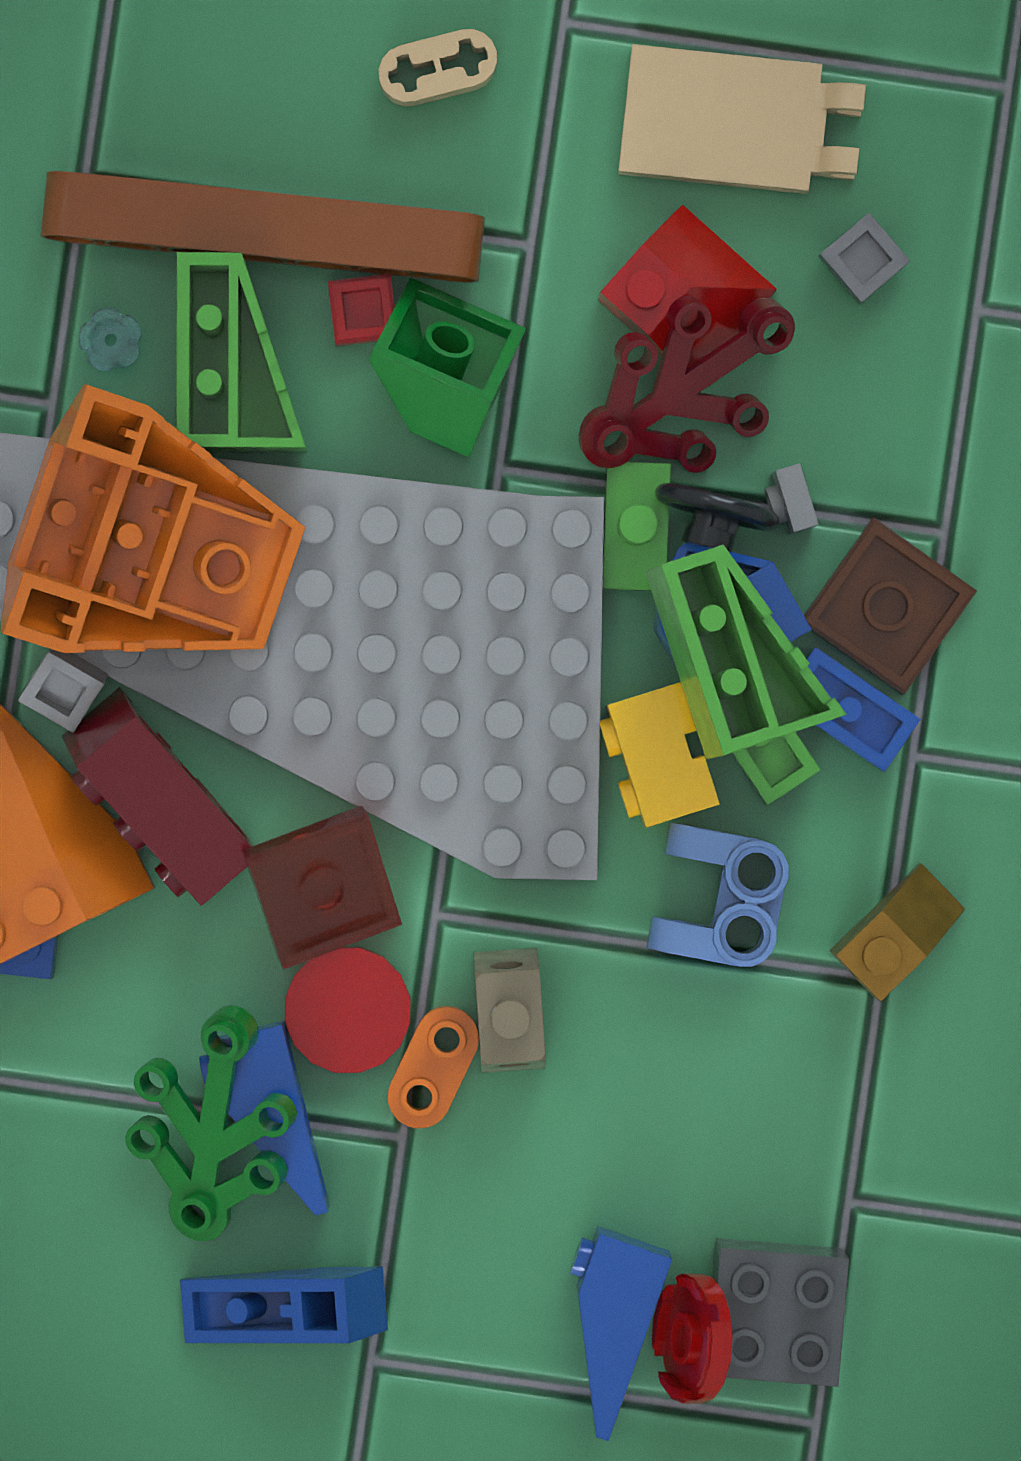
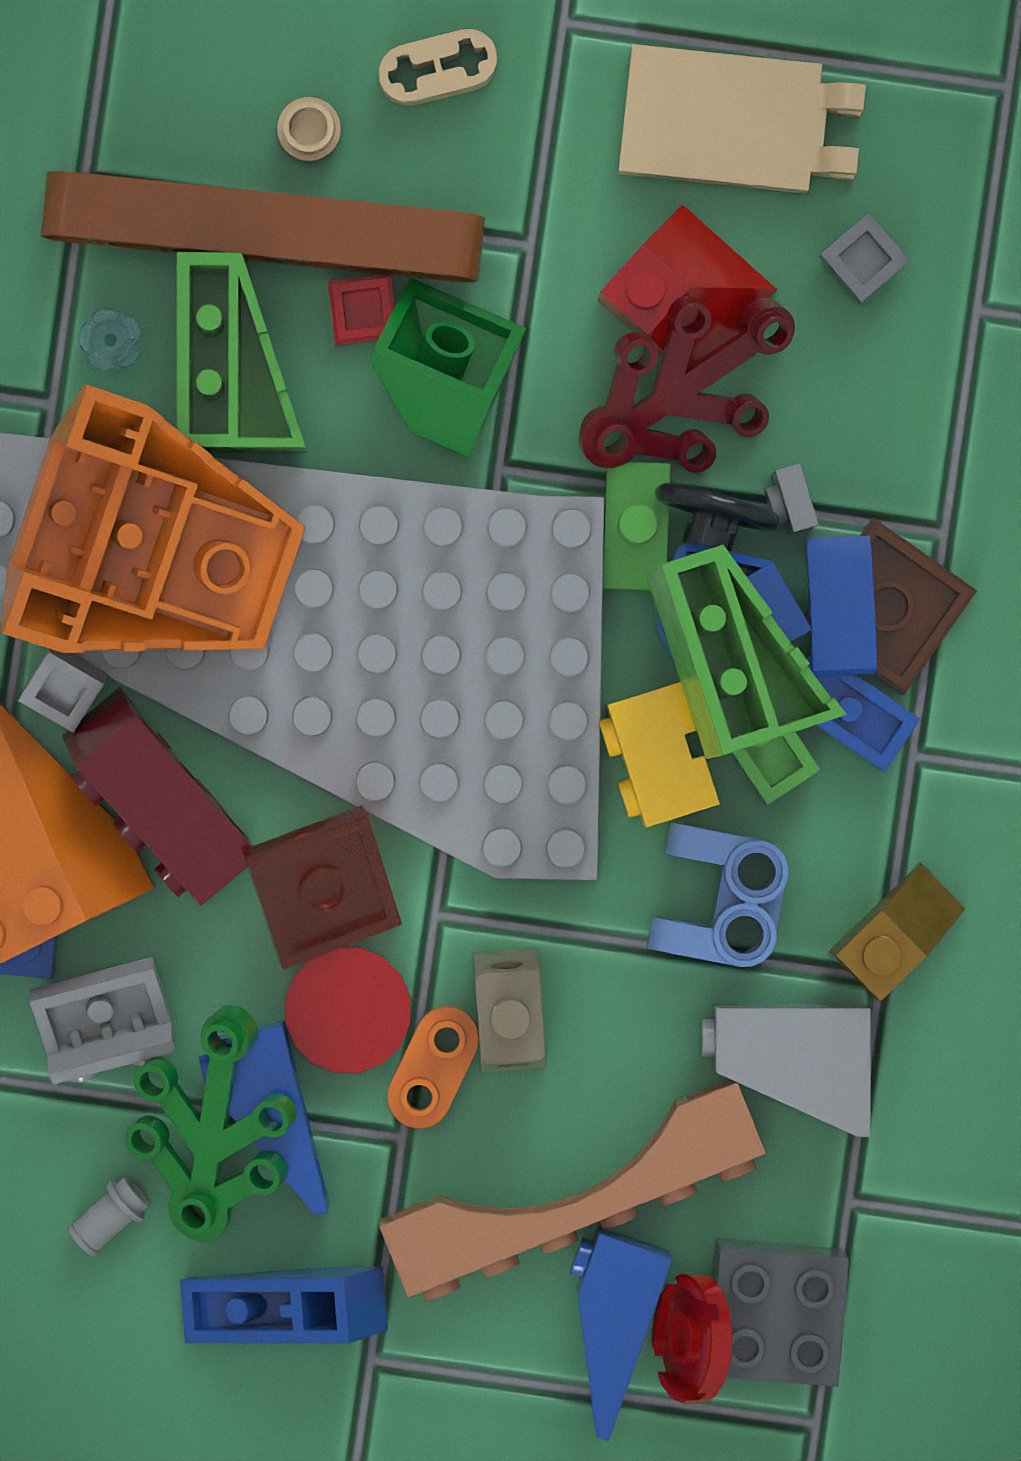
(103, 1021): none -> light grey bracket
(109, 1215): none -> light grey pin
(309, 129): none -> tan plate
(449, 1238): none -> nougat arch
(799, 1056): none -> light grey slope
(841, 605): none -> blue slope

